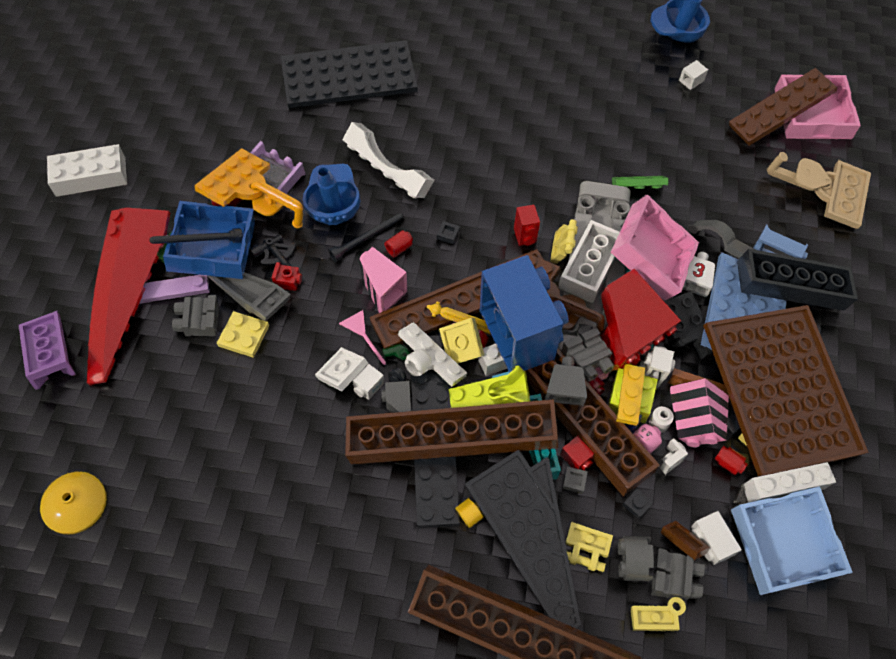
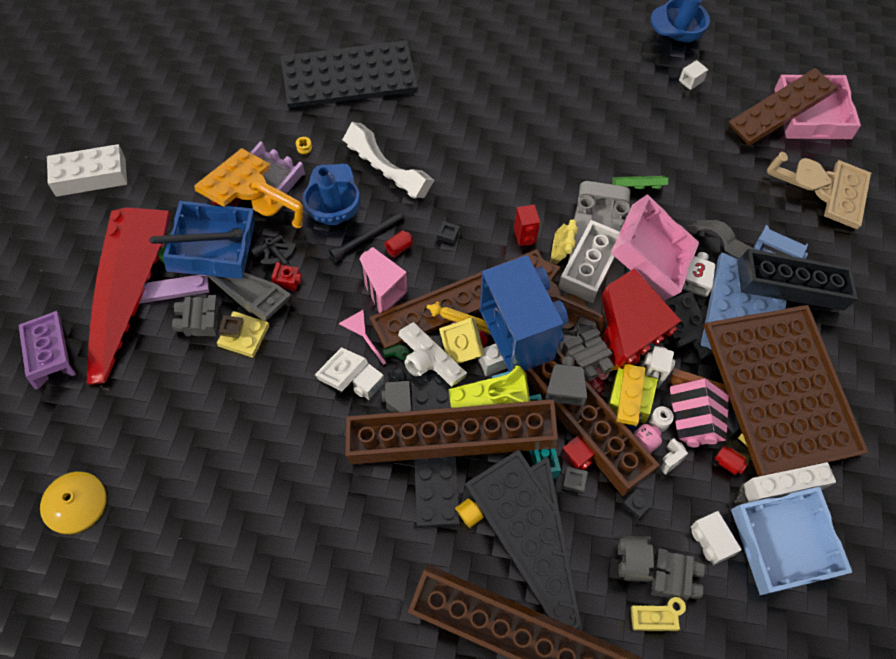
(231, 326): none -> dark brown plate
(302, 141): none -> yellow bush
(590, 541): light yellow plate -> none
(685, 540): reddish brown tile -> none

